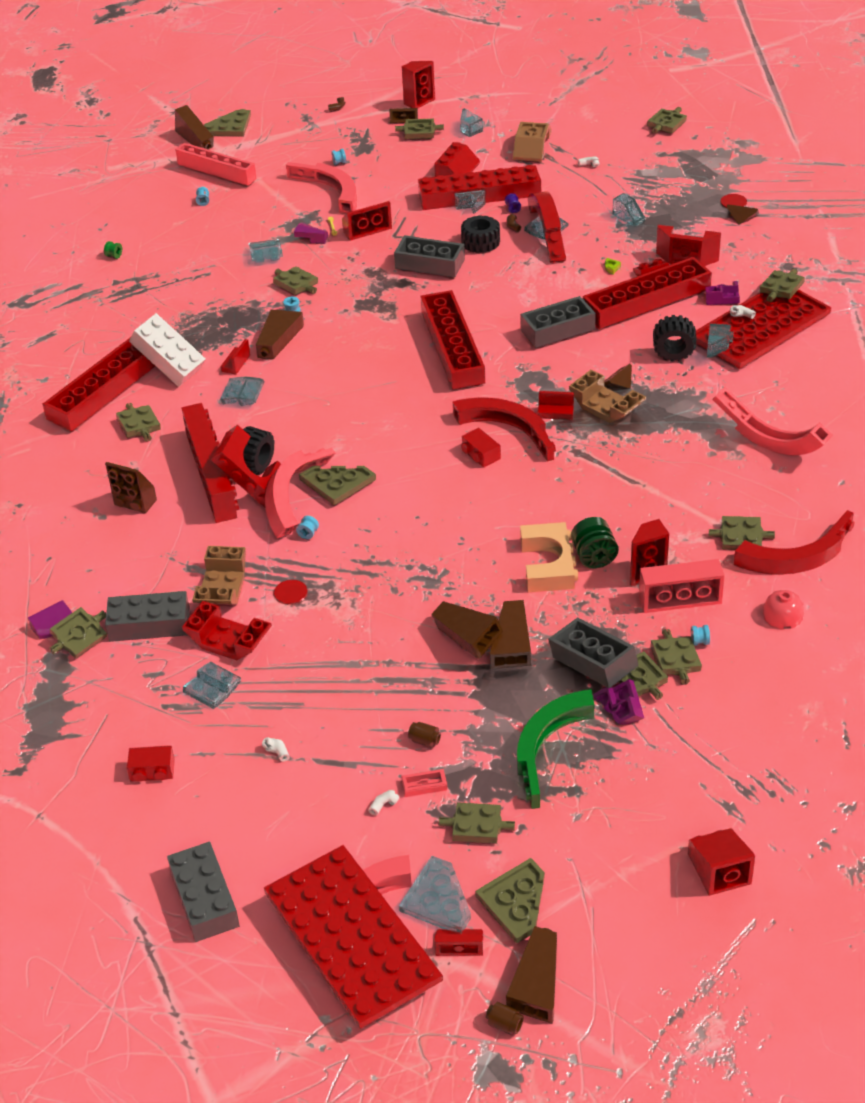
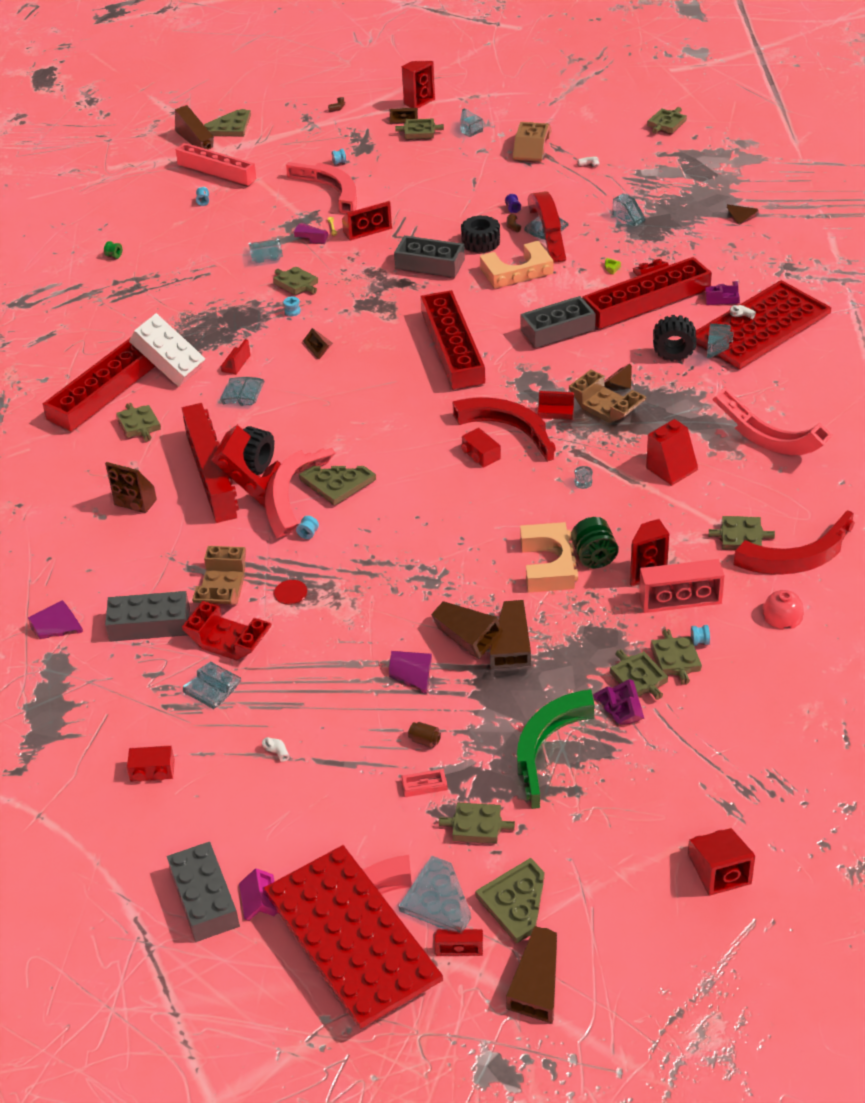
(78, 632): olive plate -> none
(253, 894): none -> dark pink panel
(277, 332): reddish brown slope -> none
(317, 343): none -> reddish brown slope
(380, 800): white arm -> none
(411, 668): none -> magenta slope
(456, 159): red slope -> none
(473, 200): clear light blue slope -> none
(498, 183): red brick -> none
(501, 274): none -> light nougat arch
(504, 1018): reddish brown brick -> none
(583, 477): none -> clear light blue wheel
(593, 652): dark grey brick -> none
(671, 452): none -> red slope
(679, 247): red slope -> none
(733, 199): red piece -> none
(782, 284): olive plate -> none

